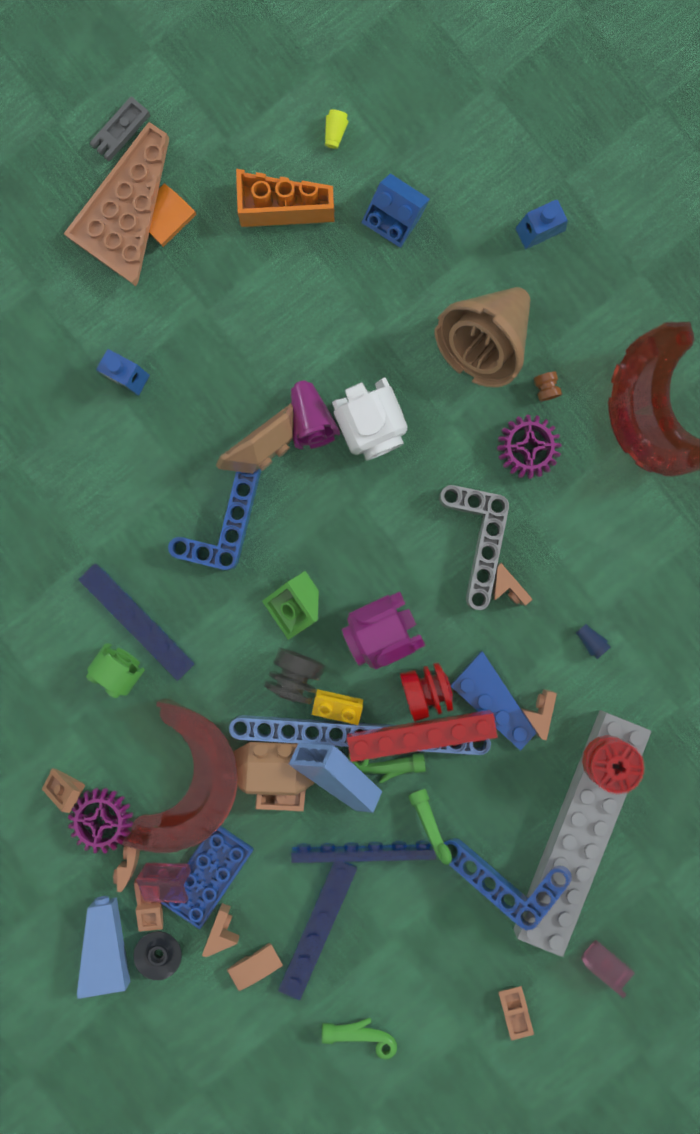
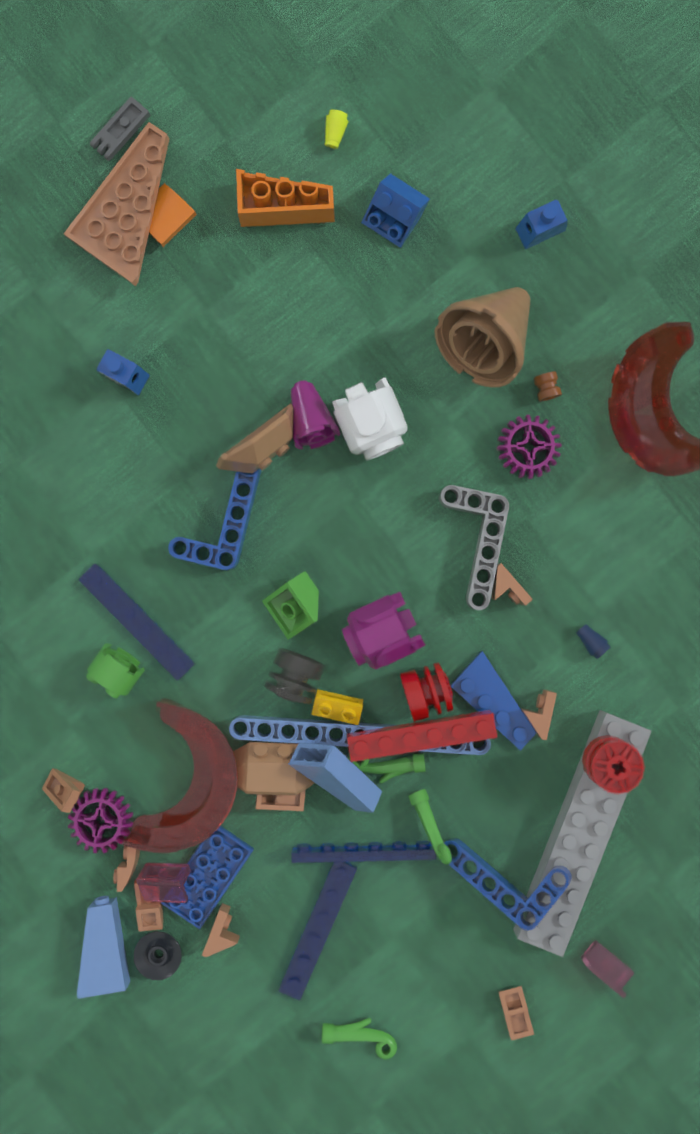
(254, 968): nougat slope -> none

